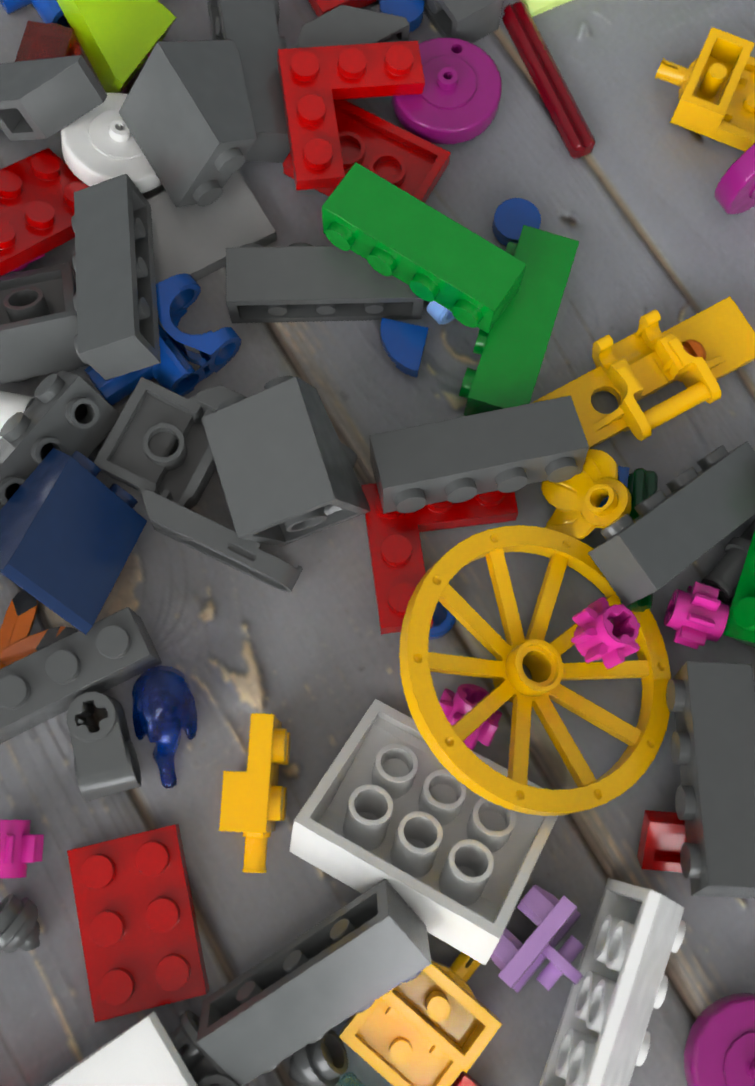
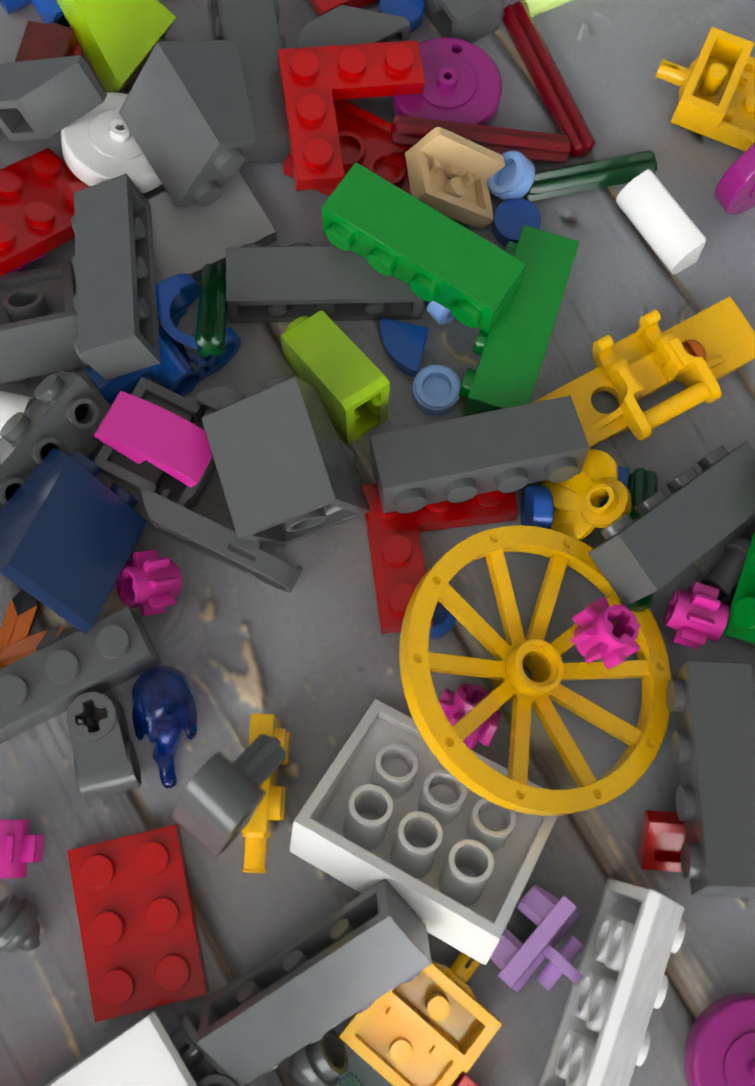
(149, 583): none -> dark pink gear
(155, 435): none -> dark pink slope
(212, 311): none -> dark green axle
(227, 794): none -> dark grey beam
(344, 377): none -> lime slope
(436, 390): none -> light blue tile
(453, 176): none -> tan bracket
(513, 179): none -> light blue tile
(532, 144): none -> dark red axle
(537, 507): none -> blue tile
(590, 175): none -> dark green axle
(661, 221): none -> white brick

